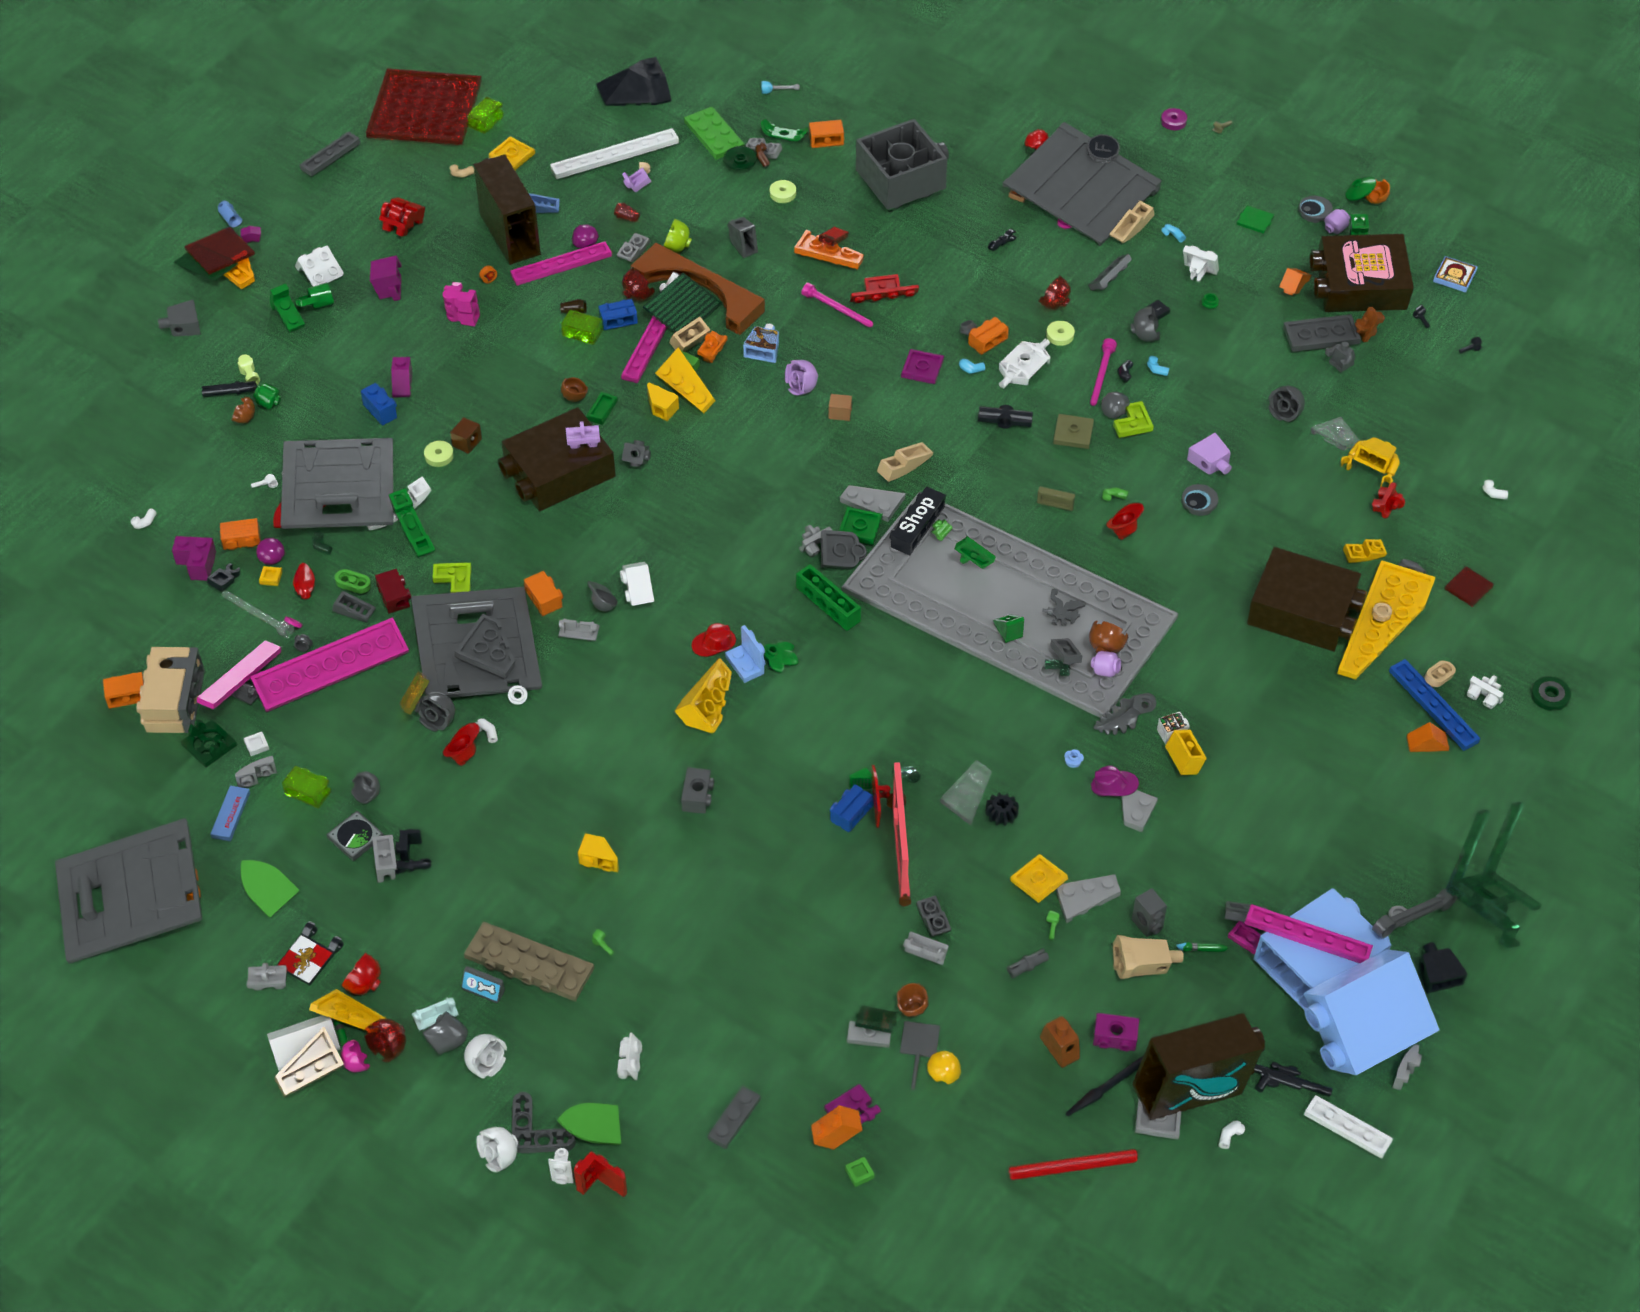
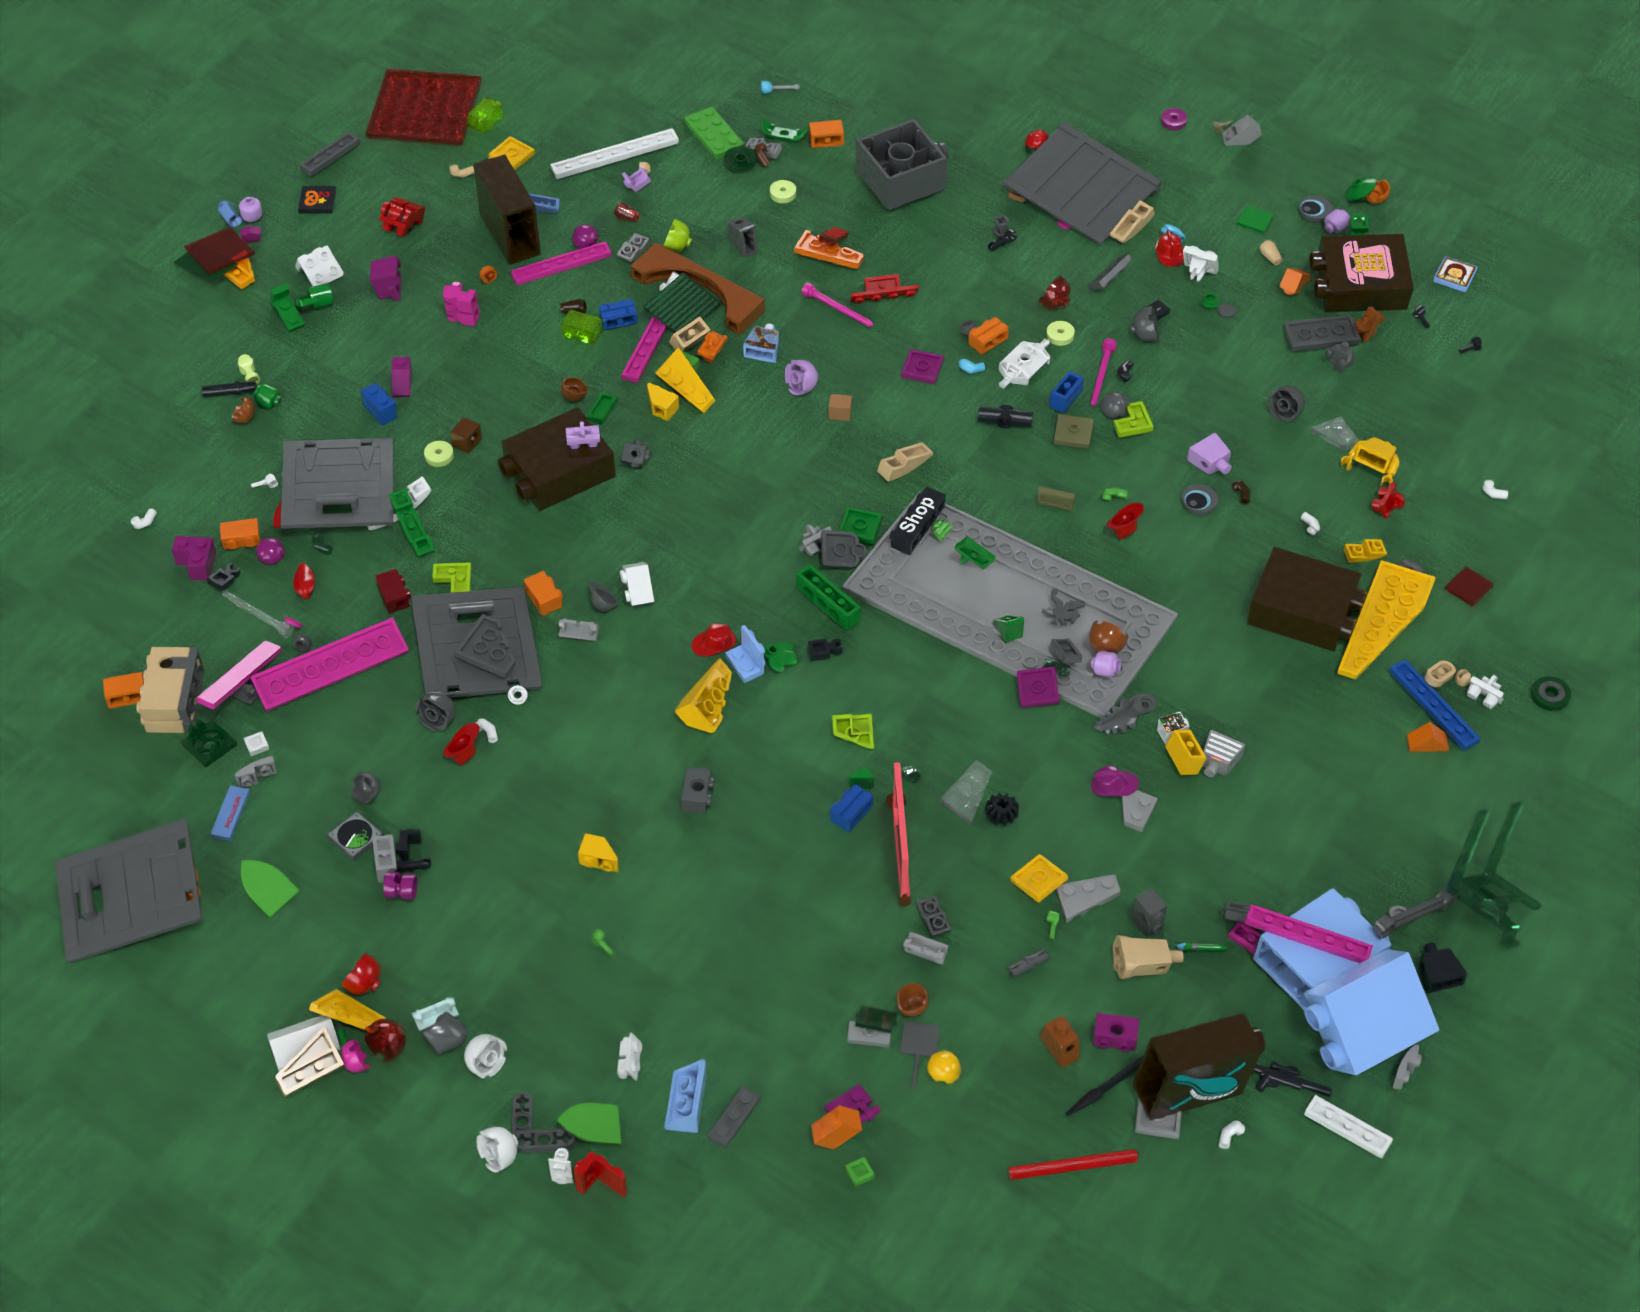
(181, 319): dark grey torso -> none
(250, 209): none -> lavender head
(267, 976): light grey hips -> none
(270, 576): yellow tile -> none
(306, 786): clear neon green brick -> none
(307, 957): flag -> none
(317, 199): none -> black tile
(345, 610): dark grey slope -> none
(354, 581): bright green plate -> none
(402, 886): none -> magenta wheel
(414, 692): clear yellow tile -> none
(482, 984): slope -> none
(529, 961): dark tan plate -> none
(636, 84): black wedge -> none
(636, 286): clear red cylinder -> none
(686, 1098): none -> light blue slope
(821, 648): none -> black plate
(855, 729): none -> lime slope
(873, 500): light grey wing -> none
(877, 795): red shield -> none
(1000, 225): none -> dark grey bush
(1038, 687): none -> magenta tile
(1066, 392): none -> blue brick
(1073, 762): light blue plate -> none
(1103, 148): black tile -> none
(1155, 368): medium azure arm -> none
(1170, 250): none -> red piece
(1221, 754): none -> light grey torso
(1226, 311): none -> dark grey piece
(1242, 132): none -> light grey slope
(1245, 491): none -> dark brown arm
(1271, 252): none -> tan cone
(1312, 522): none -> white arm
(1382, 612): tan tile -> none
(1465, 679): none -> tan hinge

